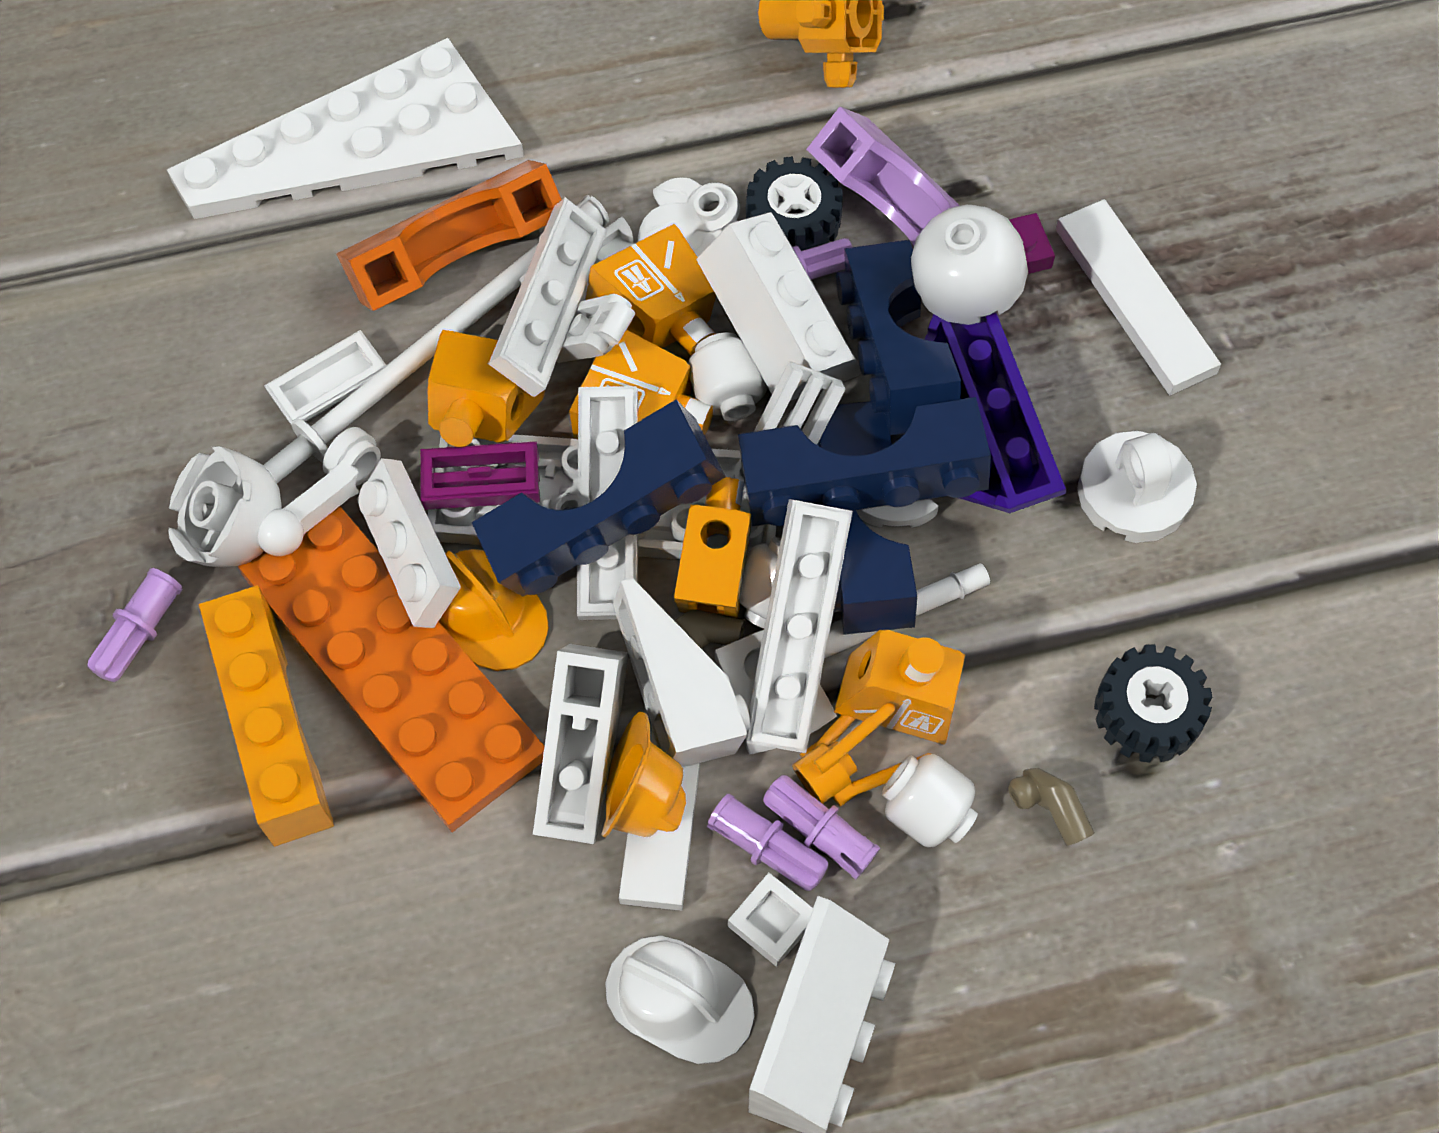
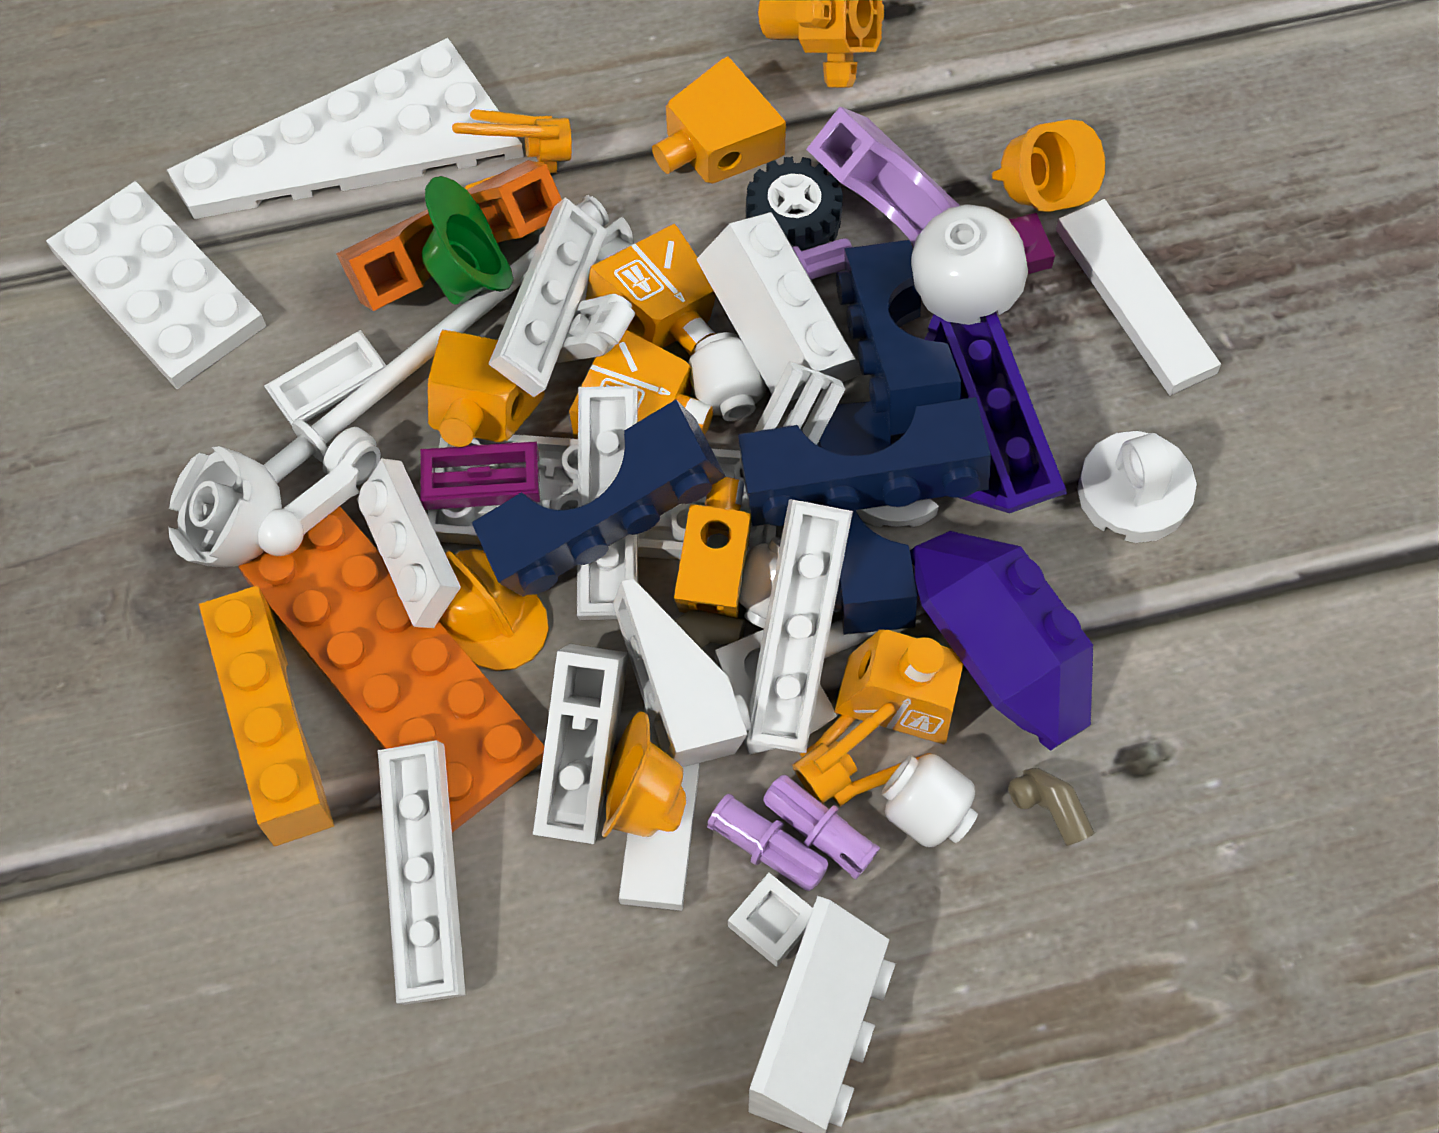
(134, 625): lavender axle -> none
(156, 284): none -> white plate
(421, 873): none -> white tile
(461, 247): none -> green piece
(544, 136): none -> light orange plant
(680, 999): white piece -> none
(683, 204): white plate -> none
(720, 126): none -> light orange torso
(1009, 632): none -> dark purple wedge
(1053, 166): none -> light orange piece
(1142, 722): black wheel -> none

